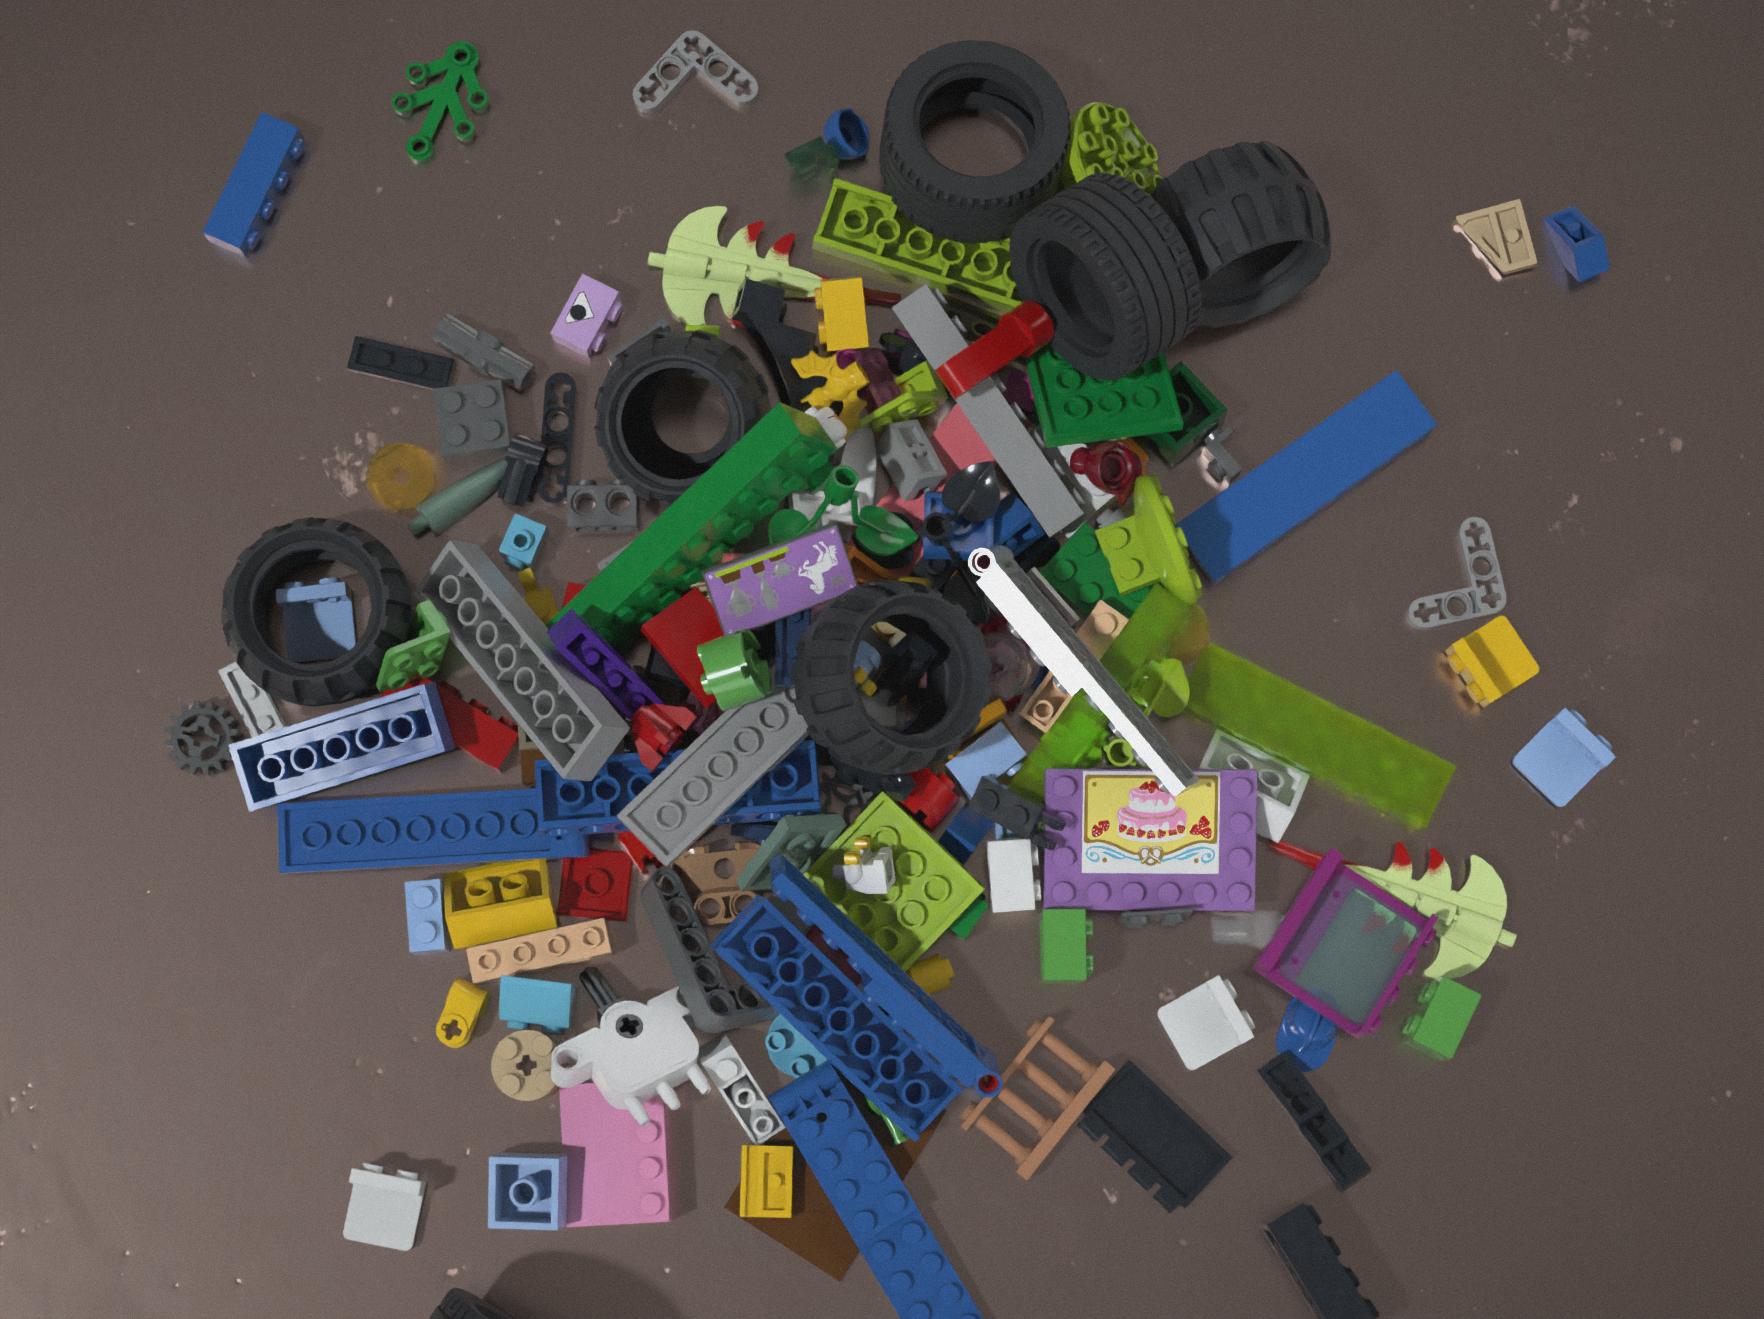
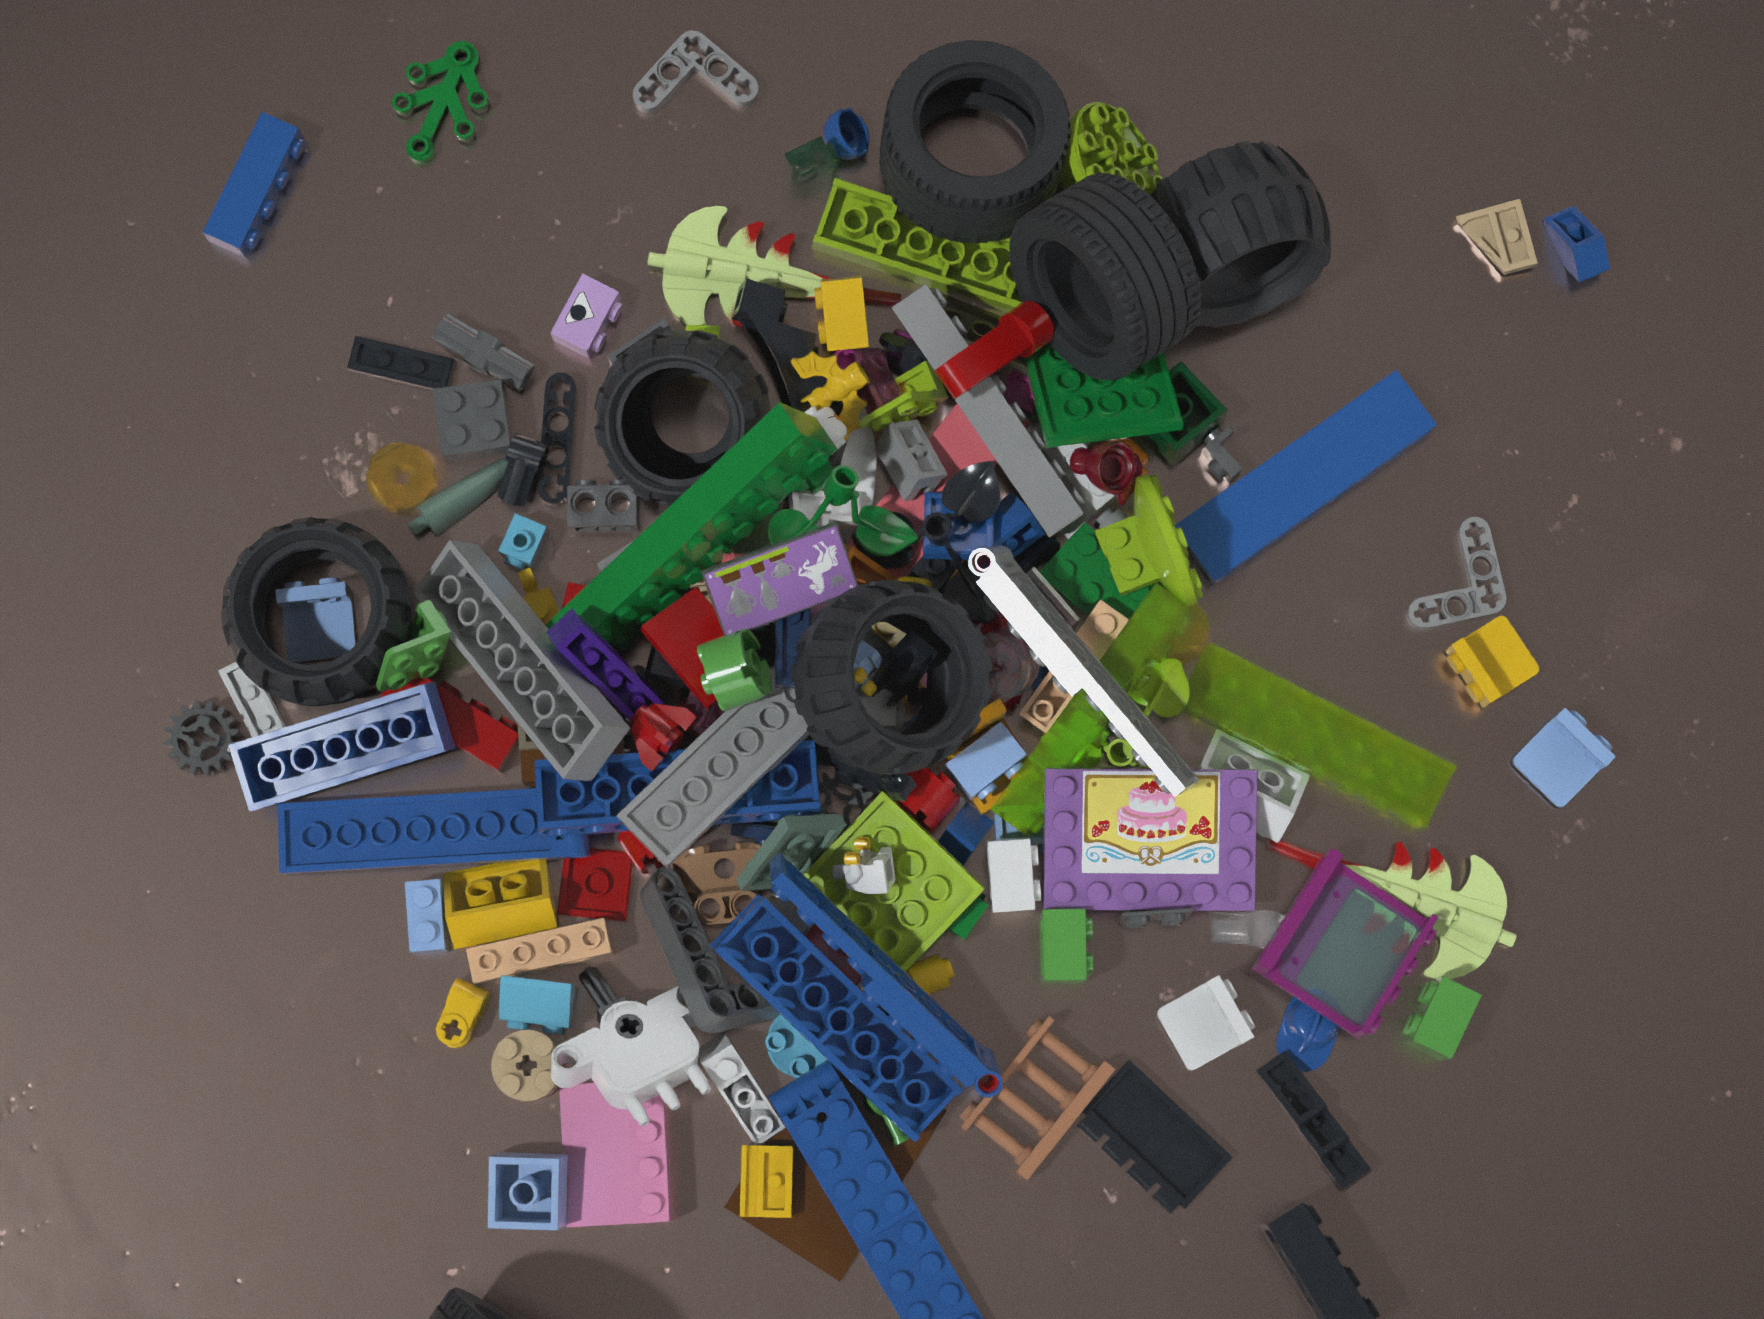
(384, 1207): white bracket -> none
(1014, 811): black hinge -> none

